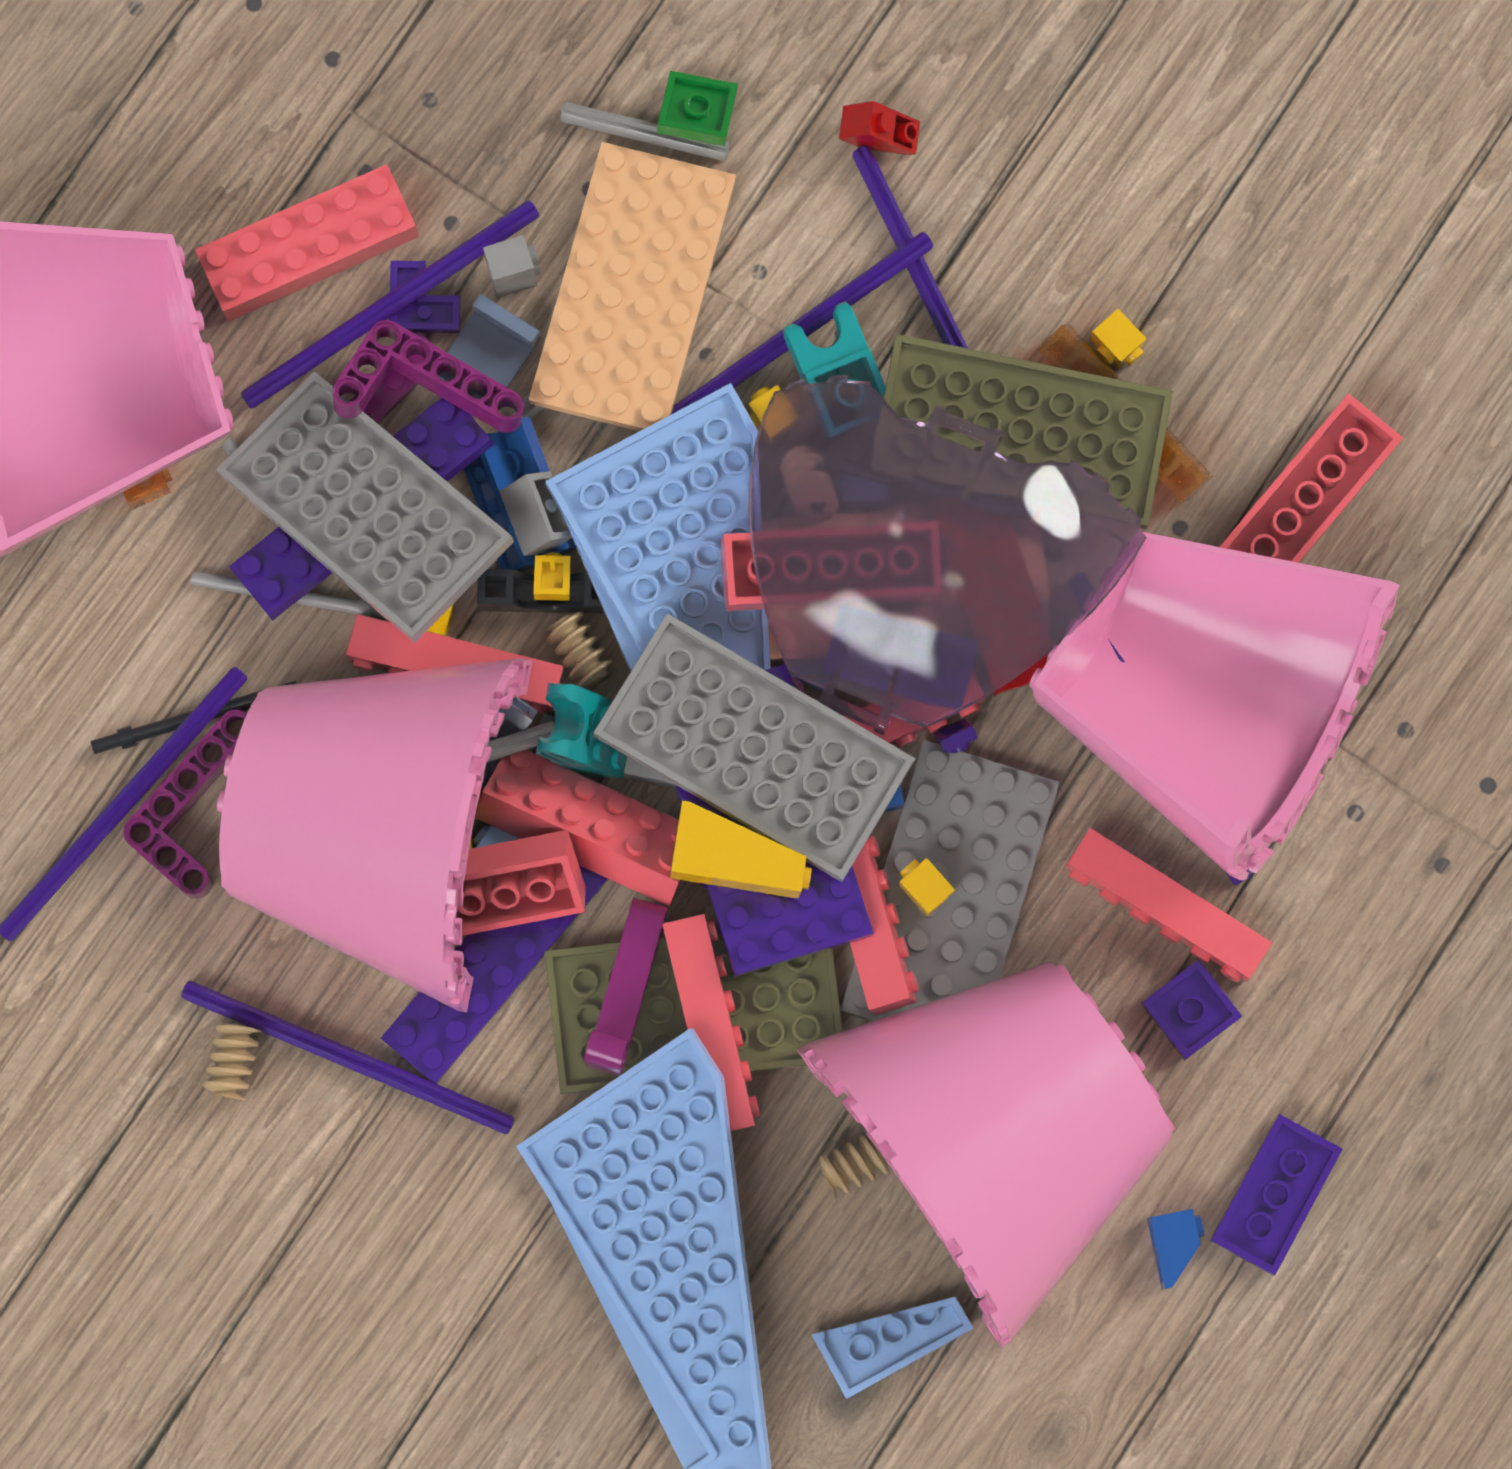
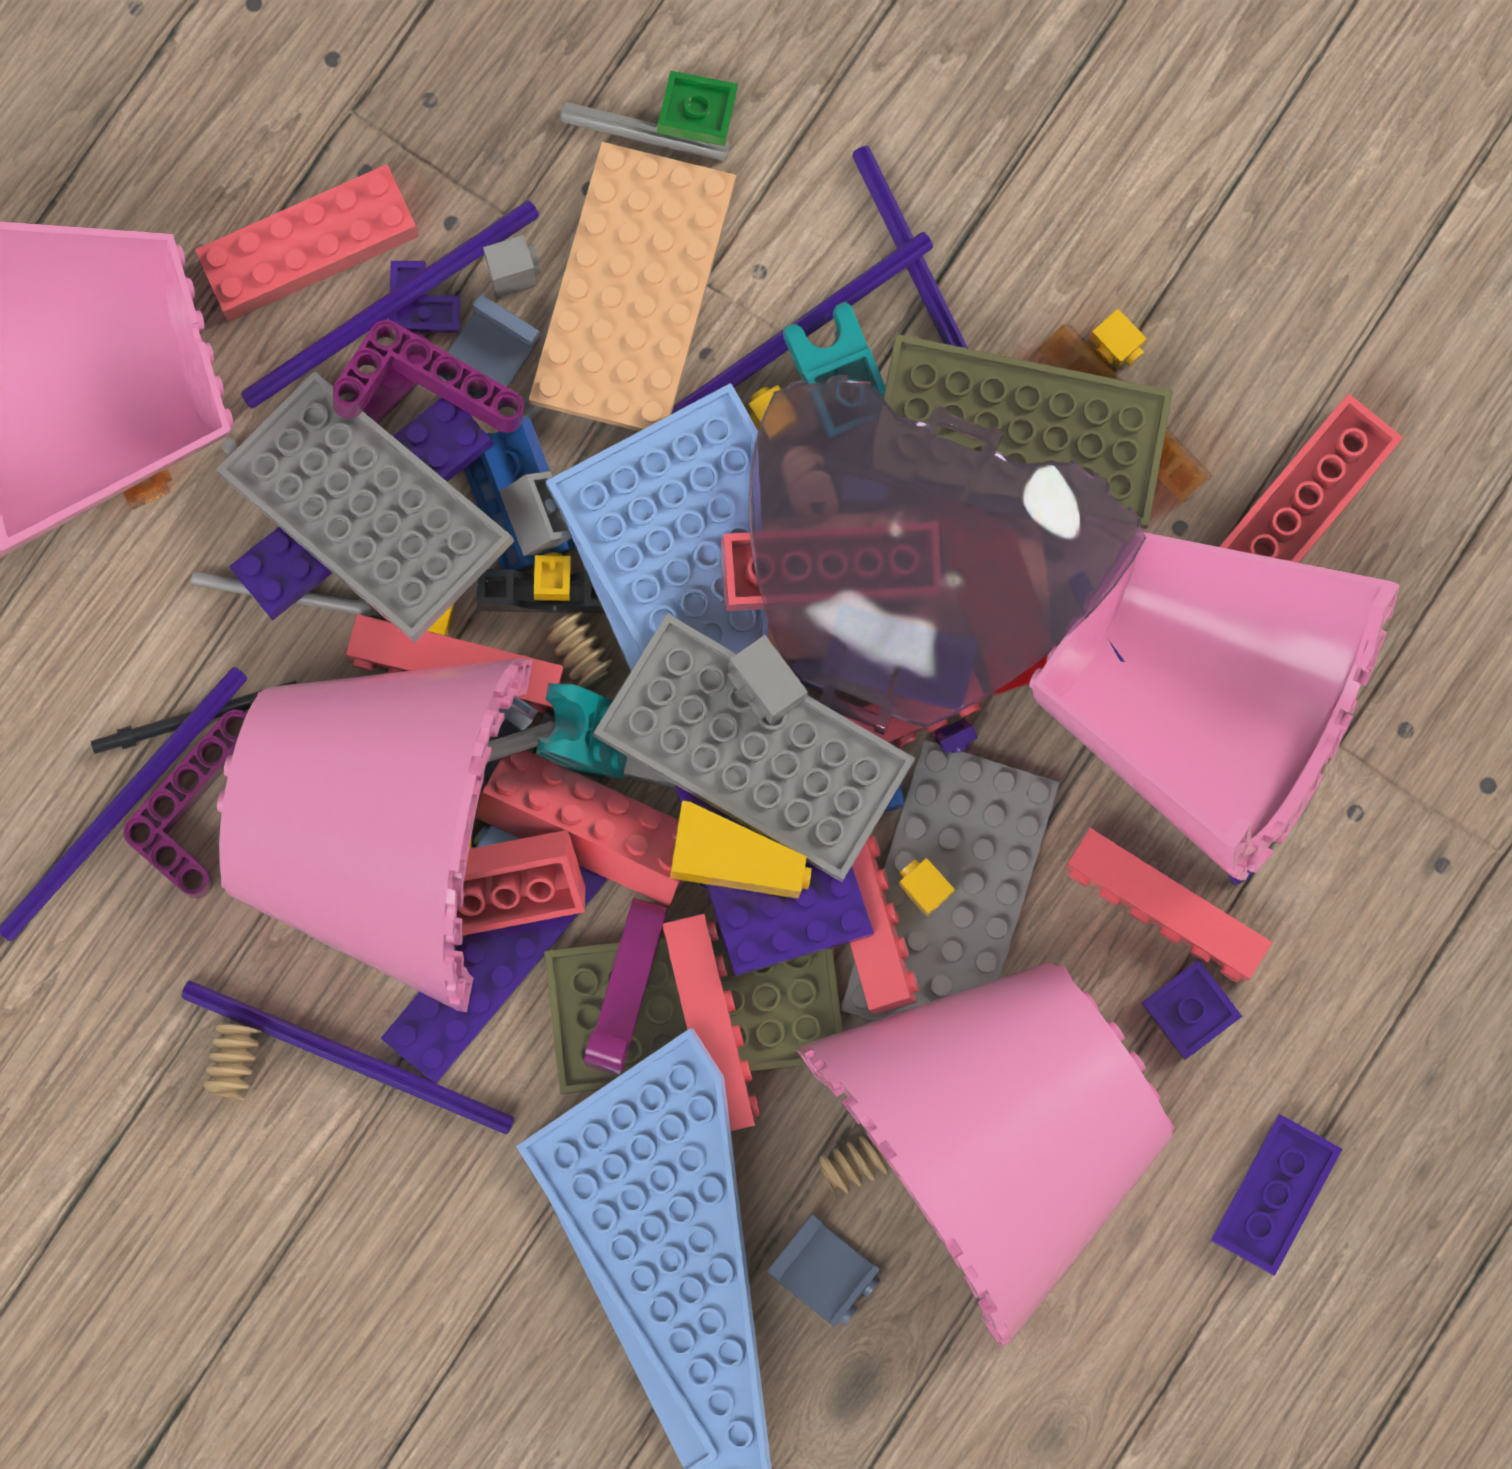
(766, 680): none -> light grey brick
(824, 1272): none -> sand blue panel
(879, 128): red slope -> none
(882, 1345): light blue wing -> none
(1174, 1243): blue slope -> none

